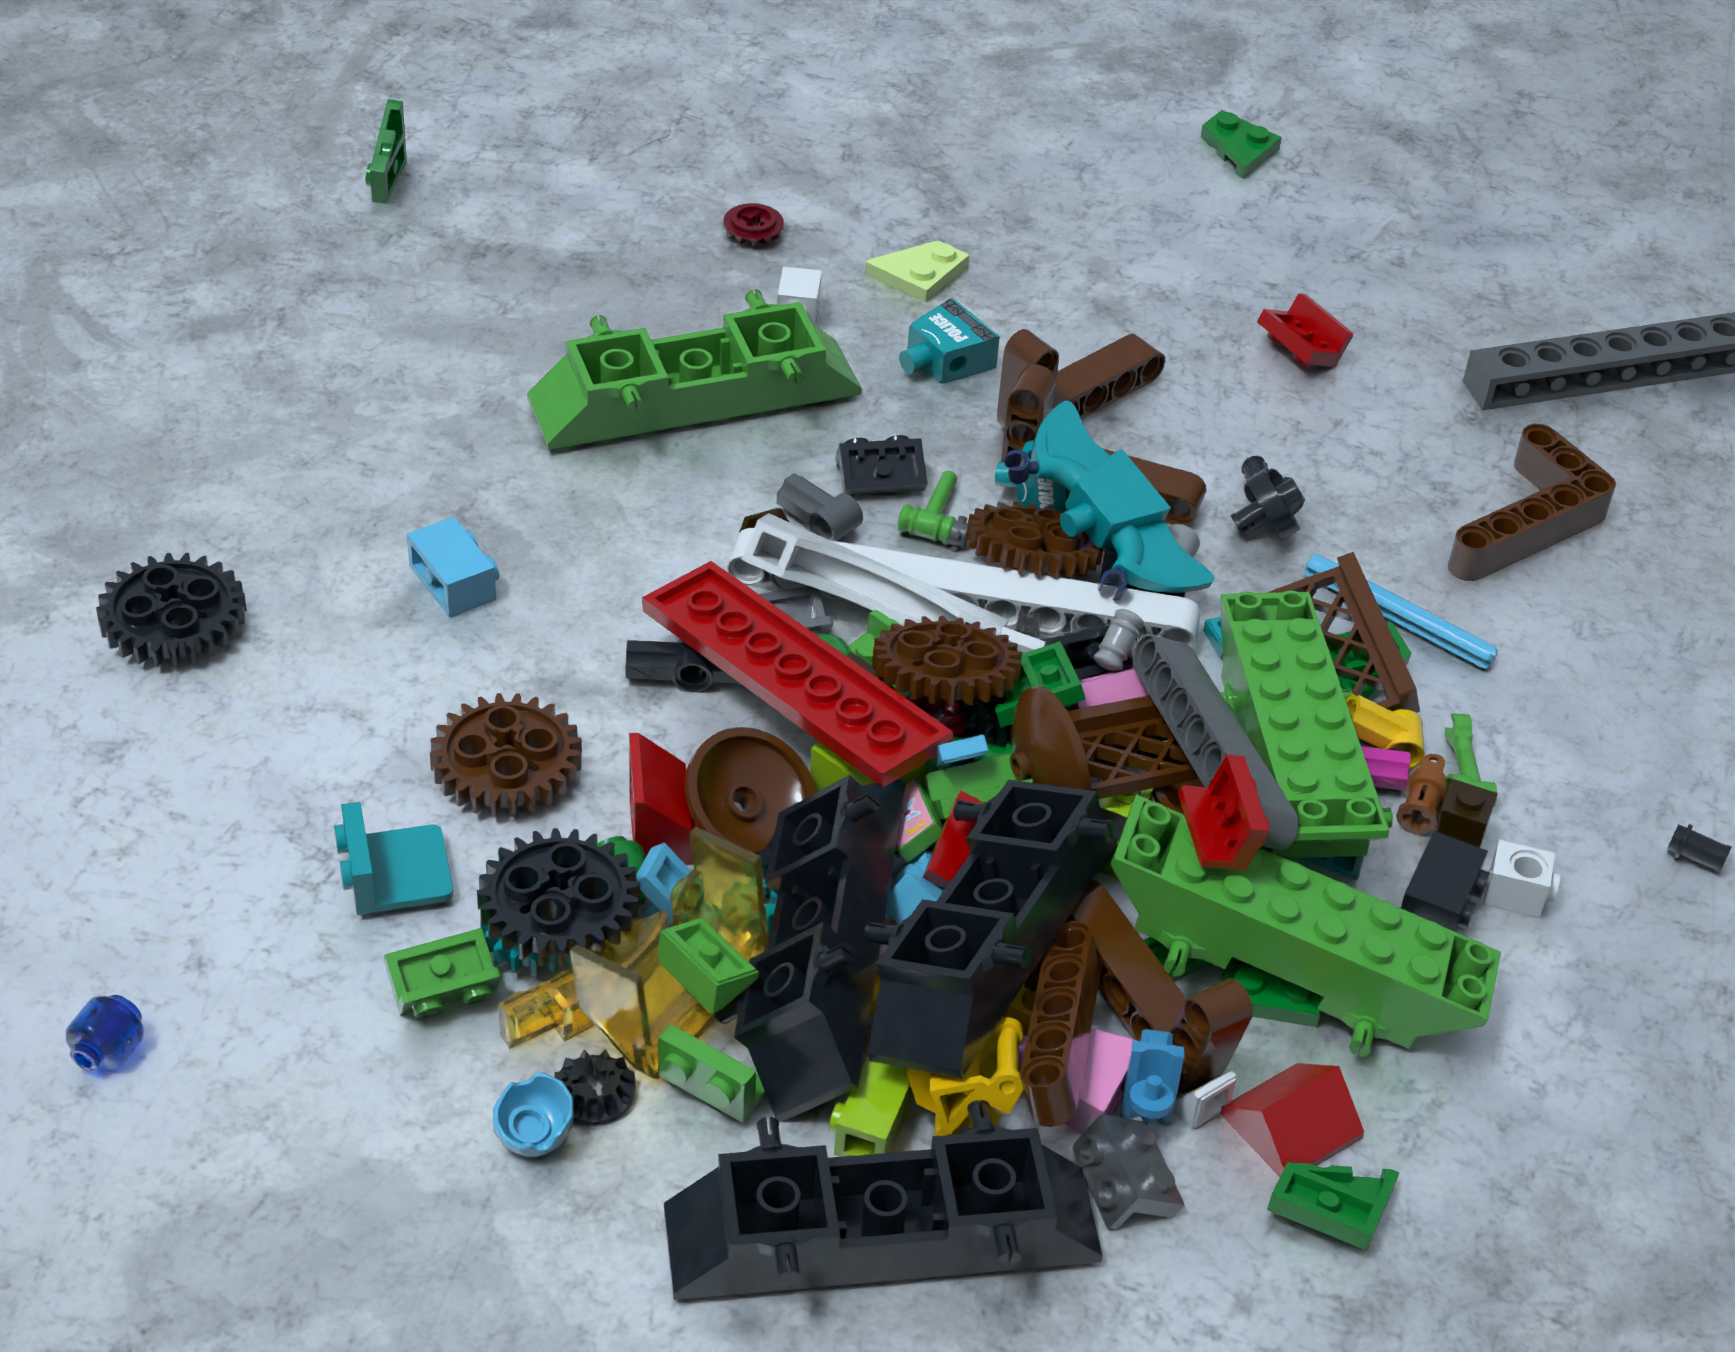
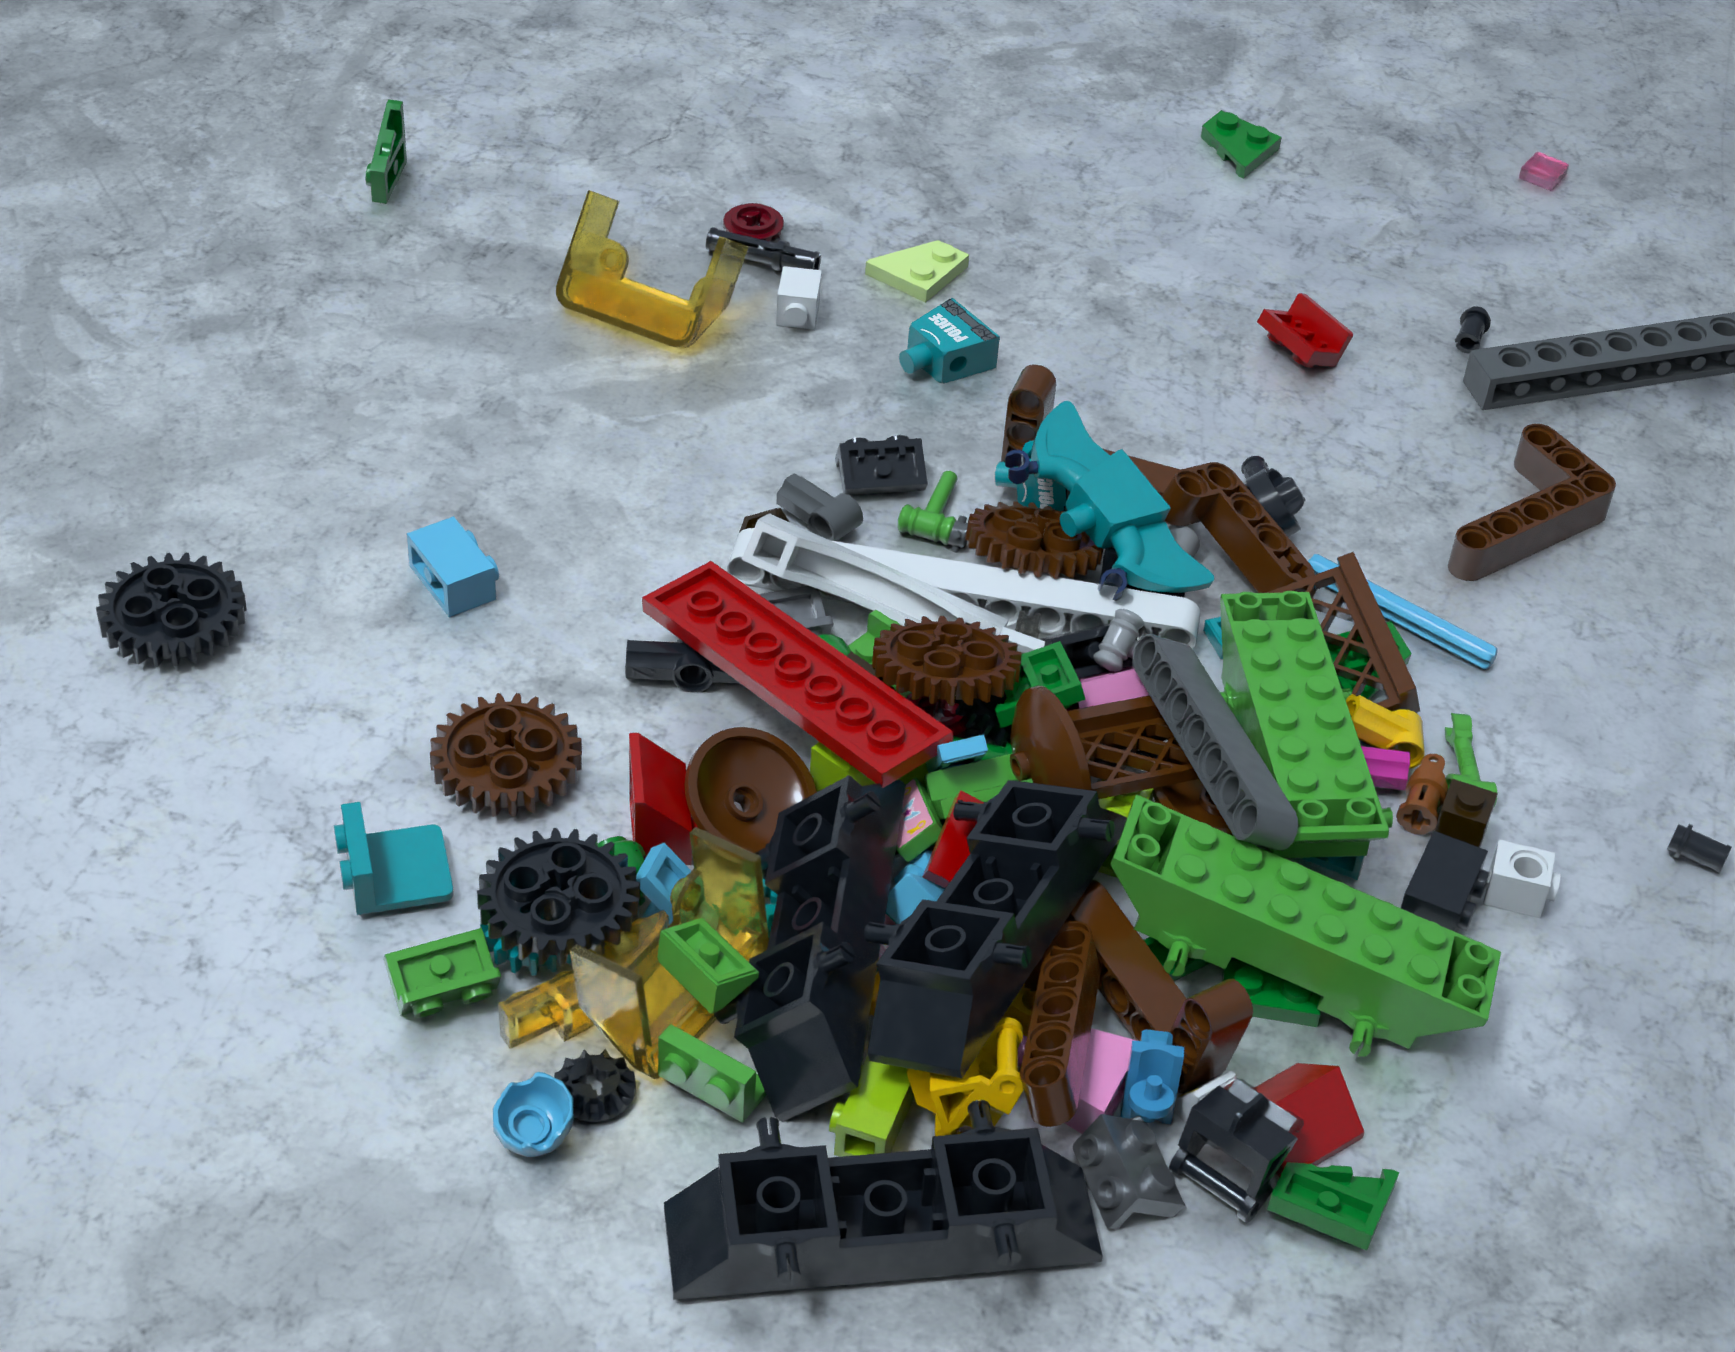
(104, 1033): clear blue head -> none
(596, 285): none -> clear yellow windscreen
(637, 385): bright green piece -> none
(768, 252): none -> black pin
(1087, 382): reddish brown beam -> none
(1226, 817): red bracket -> none
(1238, 523): none -> reddish brown beam
(1245, 1129): none -> black piece
(1473, 324): none -> black pin
(1543, 171): none -> clear pink tile

